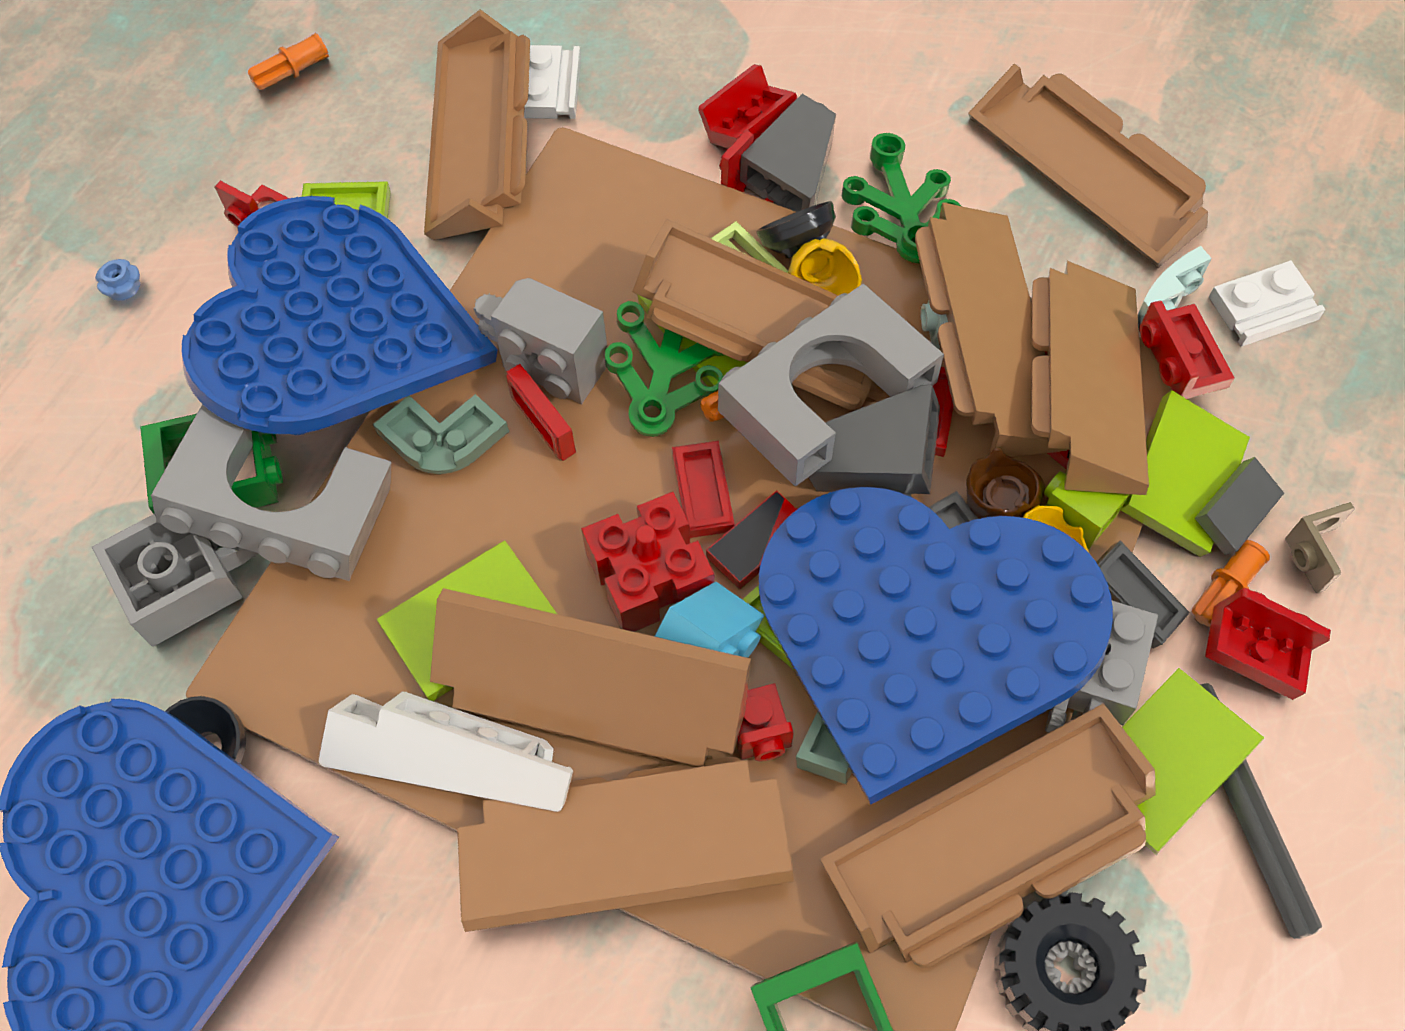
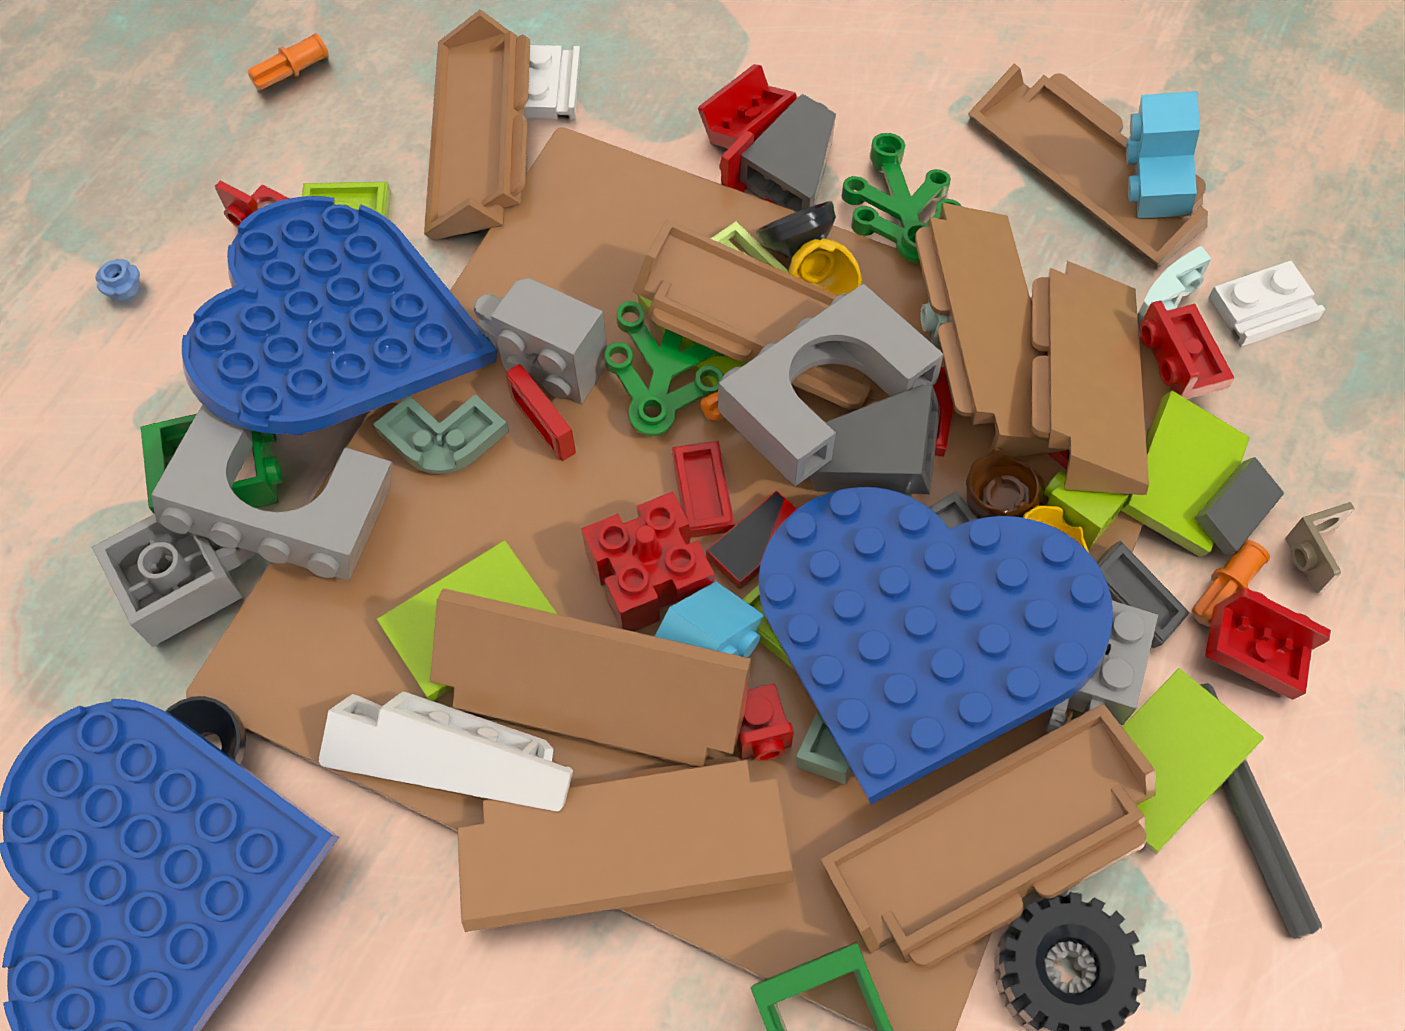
(1163, 154): none -> medium azure brick

